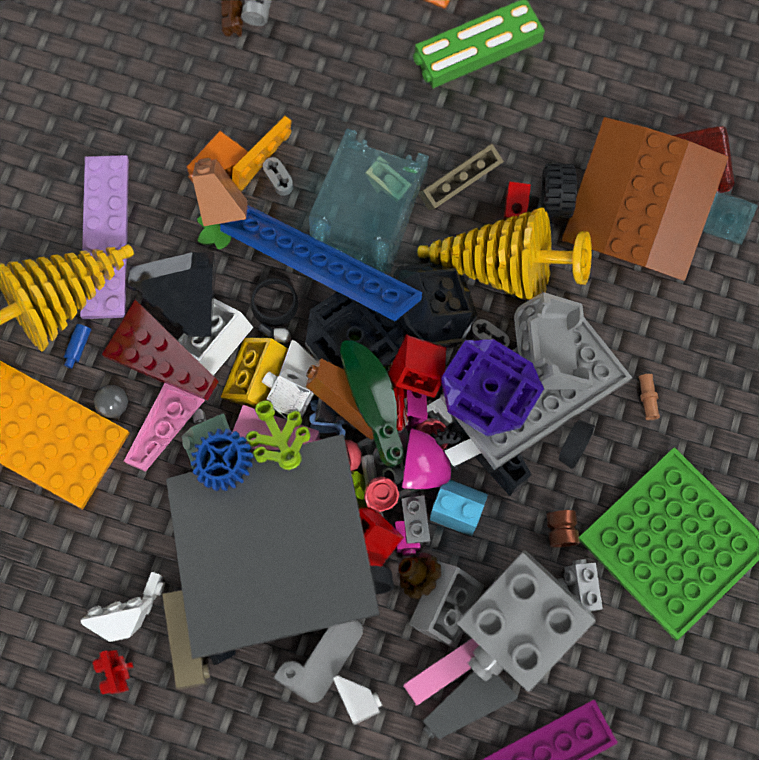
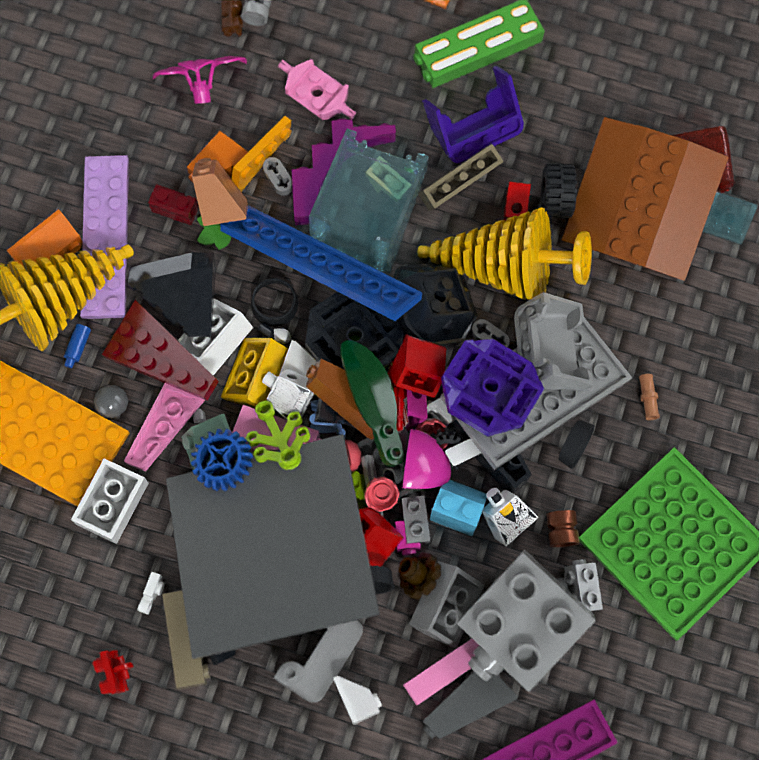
(49, 238): none -> orange slope
(110, 501): none -> white brick
(117, 619): white slope -> none
(173, 204): none -> dark red brick
(200, 89): none -> dark pink plant
(305, 79): none -> bright pink plate
(308, 181): none -> magenta arch
(489, 126): none -> dark purple windscreen
(506, 515): none -> white torso

